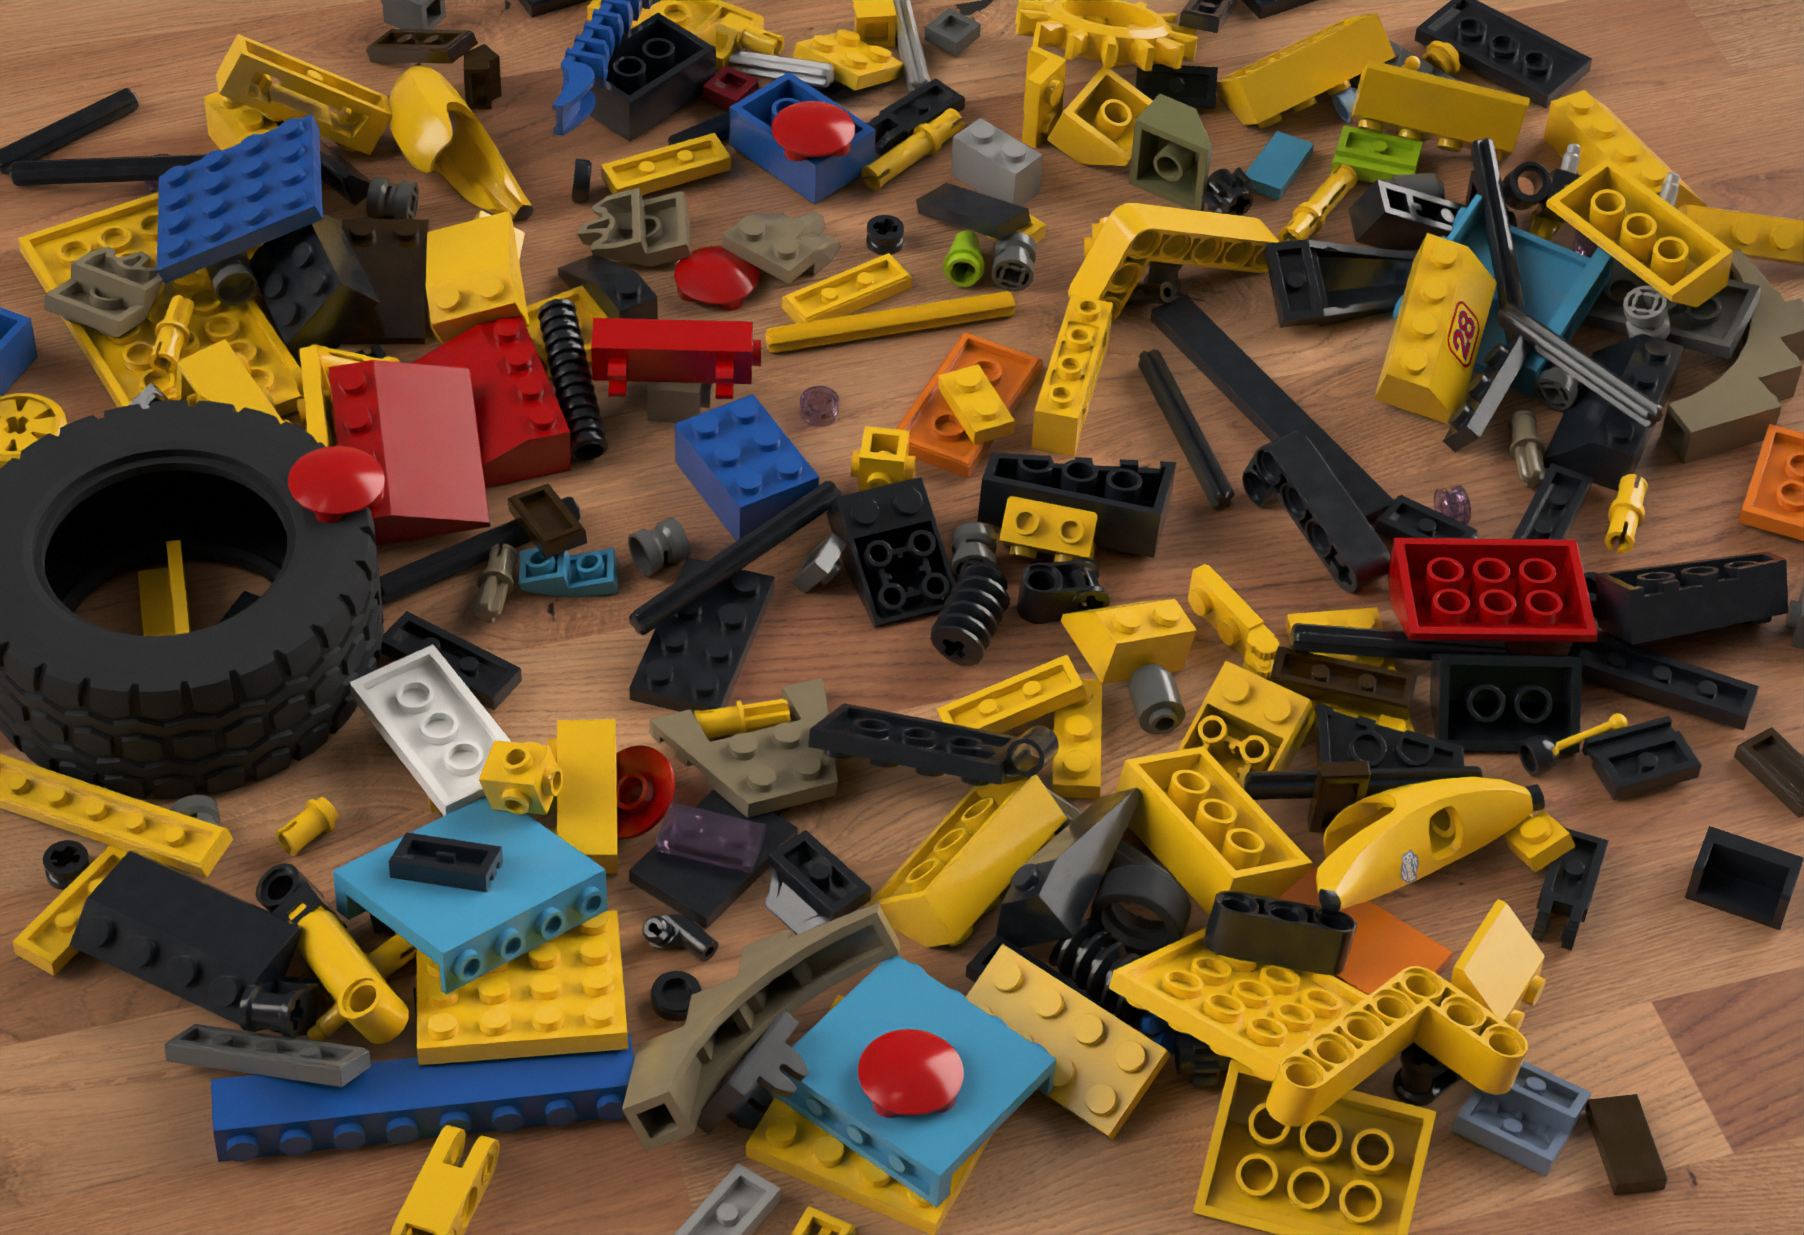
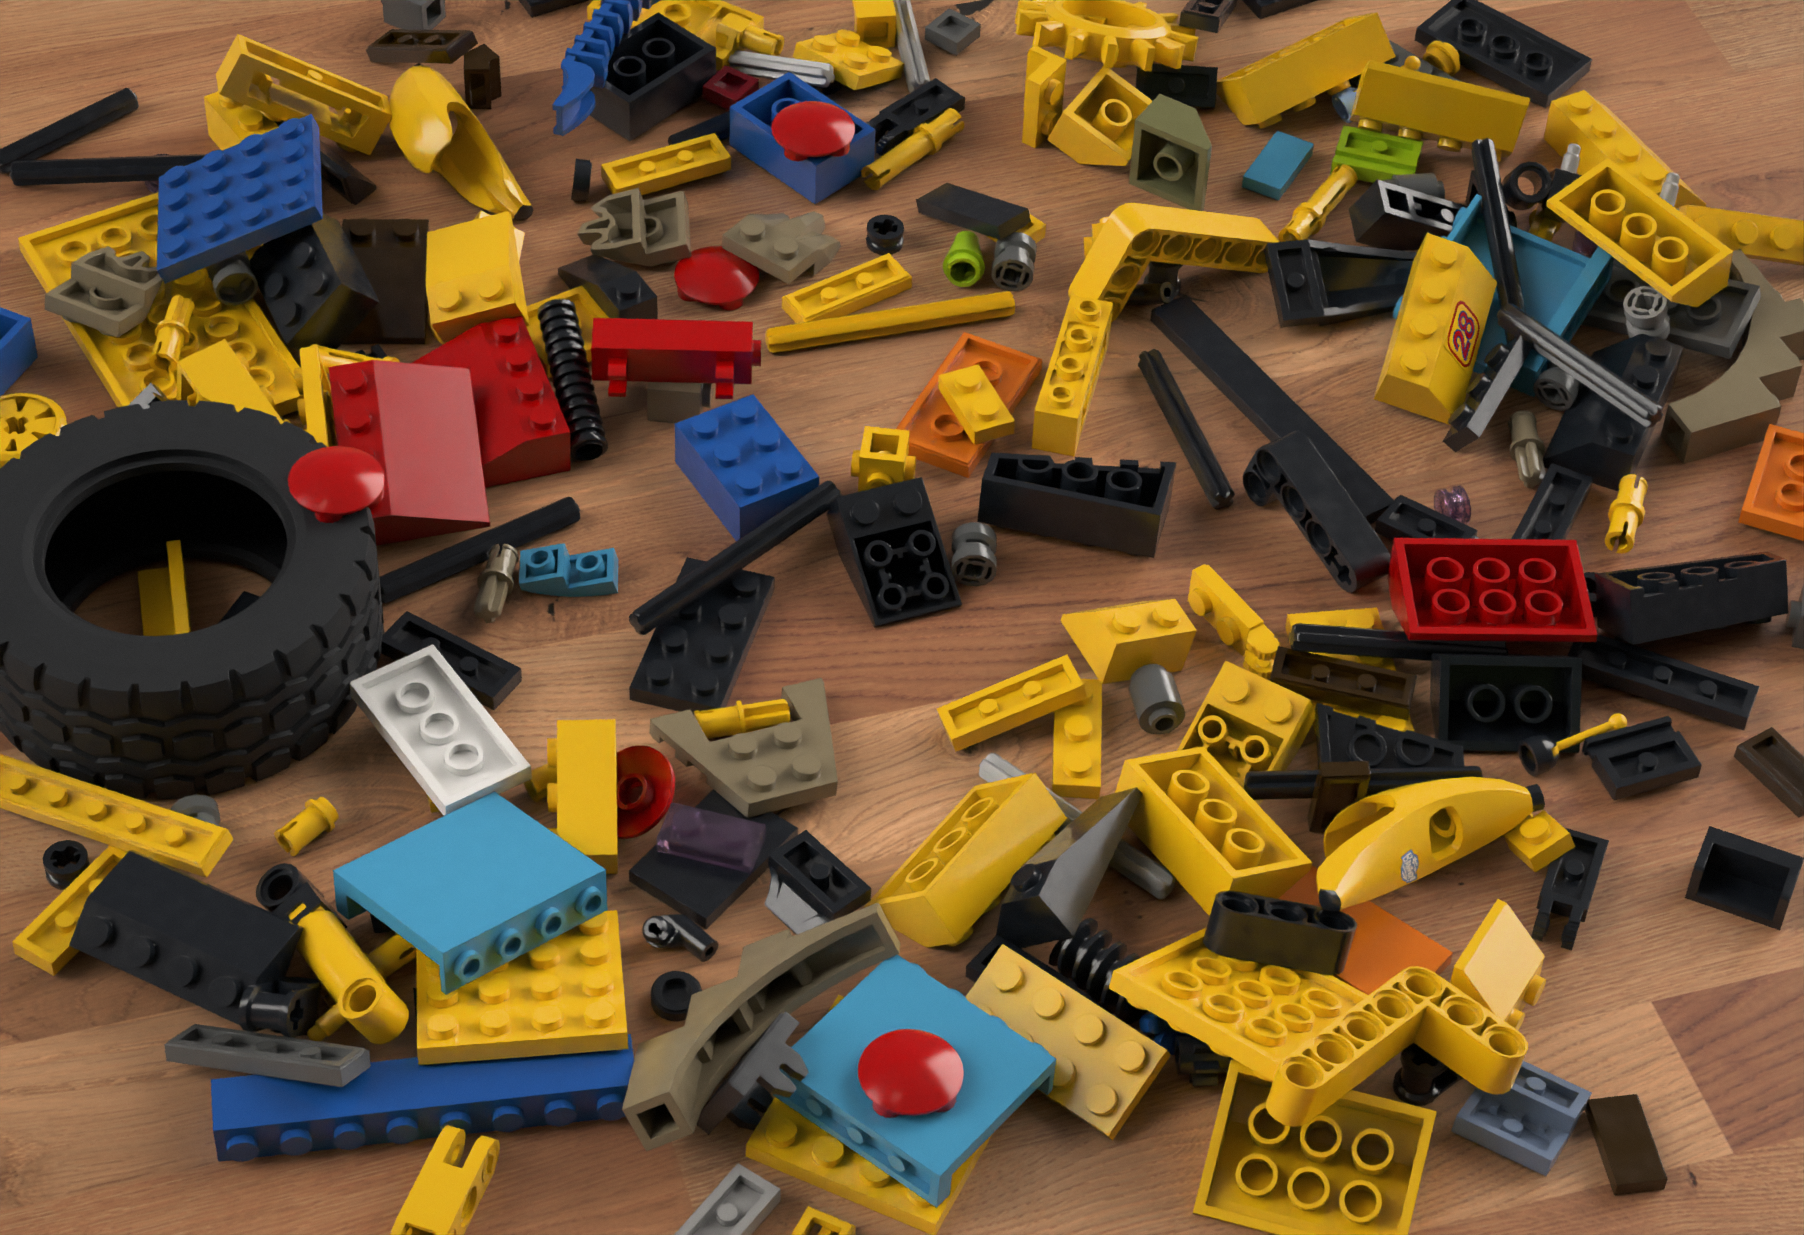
(392, 199): dark grey wheel -> none
(445, 862): black tile -> none
(521, 777): yellow brick -> none
(547, 520): dark brown tile -> none
(659, 546): dark grey wheel -> none
(819, 395): bush -> none
(820, 564): dark grey plate -> none
(932, 745): black hinge -> none
(971, 615): black piece -> none
(996, 163): light grey brick -> none
(1047, 529): yellow bracket -> none
(1059, 589): black piece -> none
(1146, 888): black tyre -> none
(1229, 192): black gear -> none

